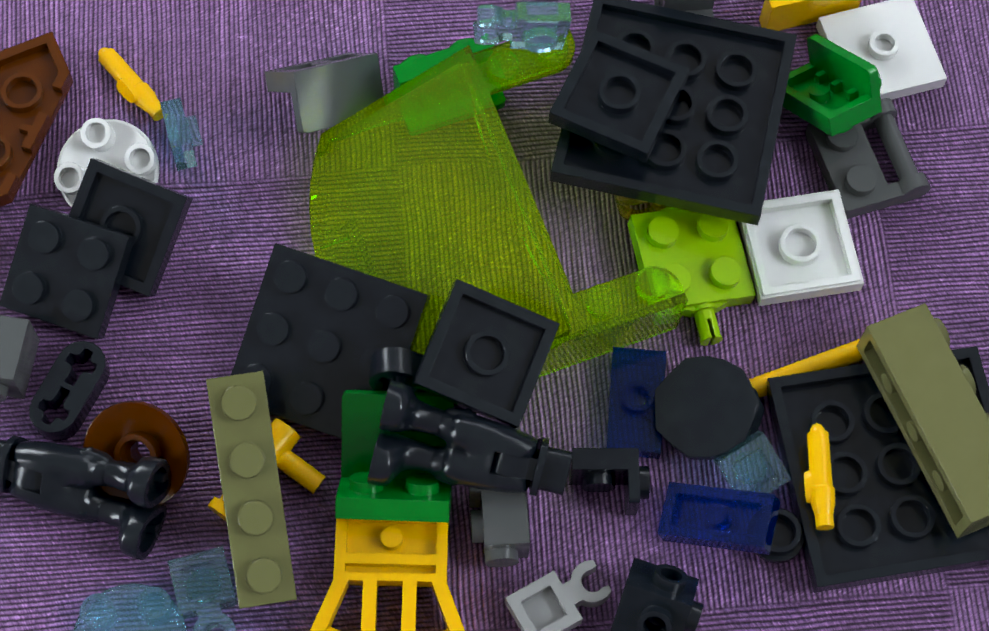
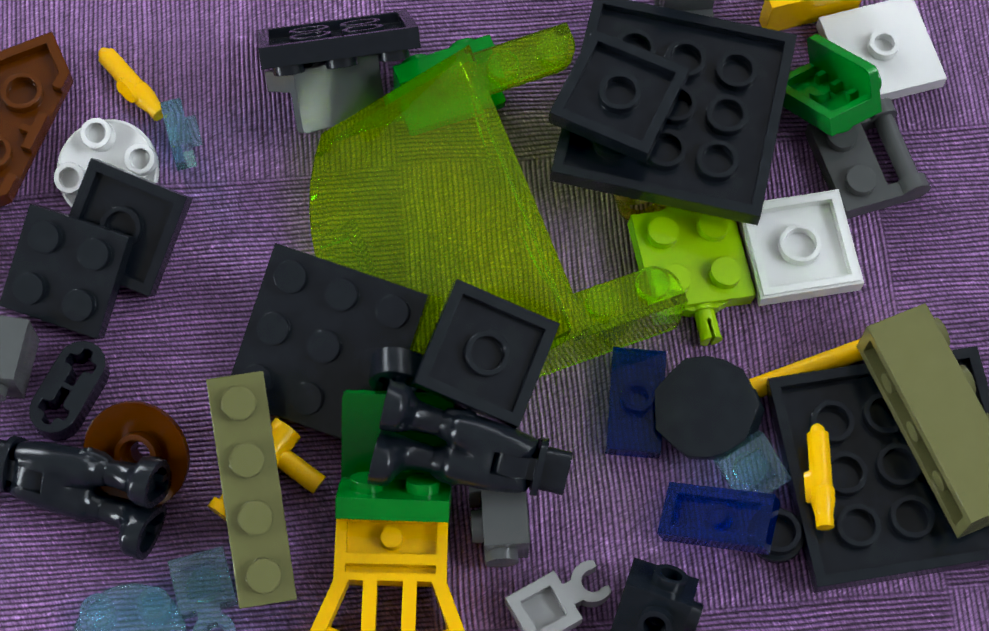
(338, 42): none -> black plate
(529, 26): clear light blue plate -> none
(605, 467): black bracket -> none

